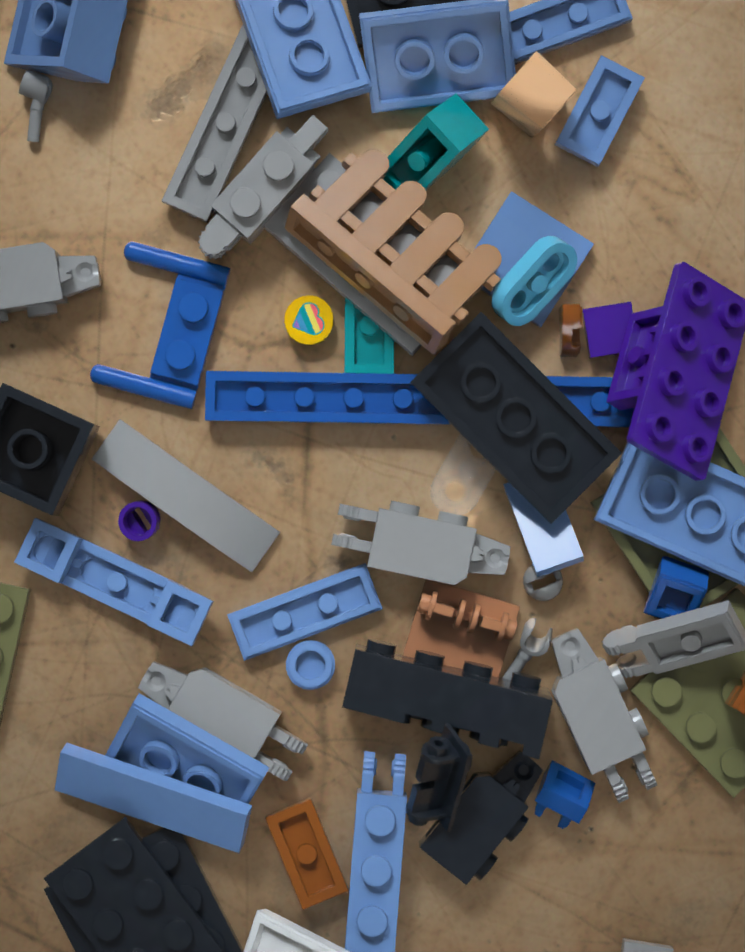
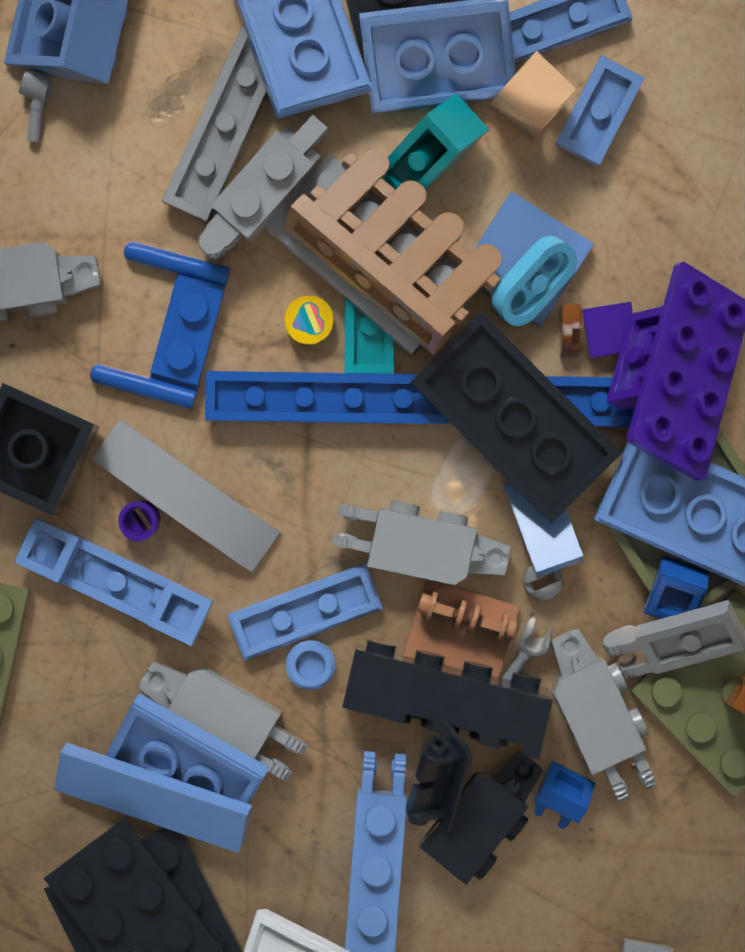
(306, 853): dark orange plate -> none

